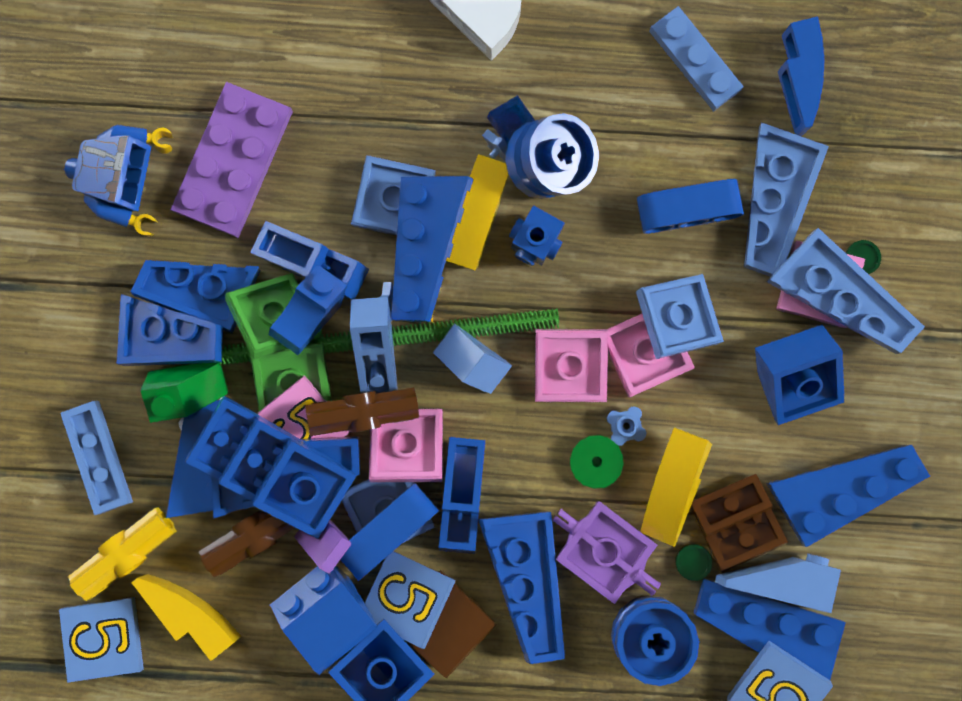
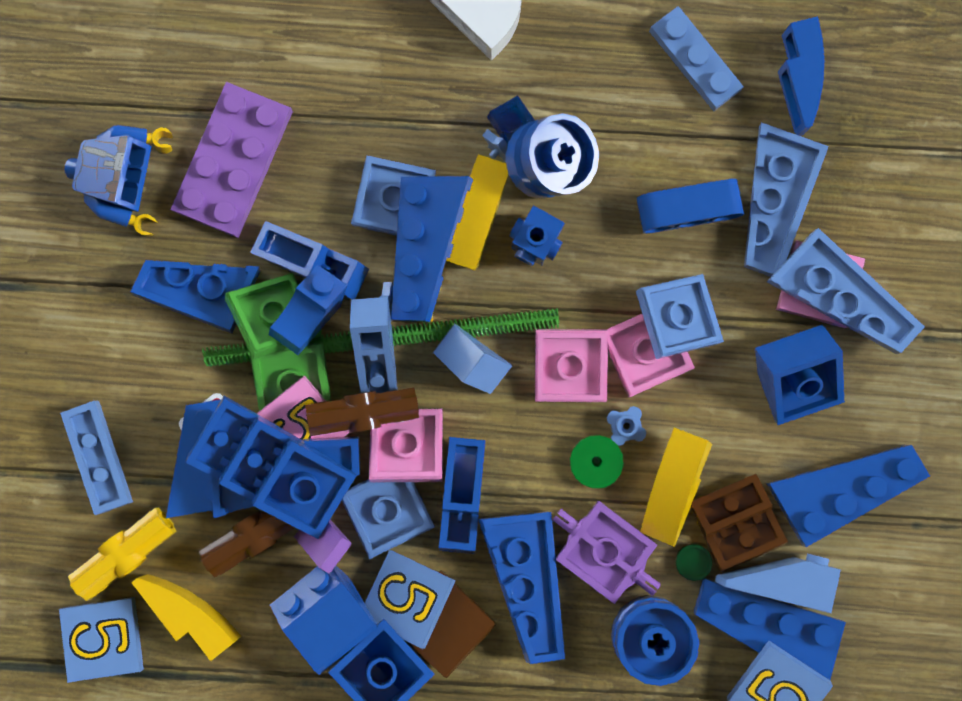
(164, 337): blue wing -> none
(182, 390): green slope -> none
(388, 531): blue beam -> none
(868, 251): dark green piece -> none

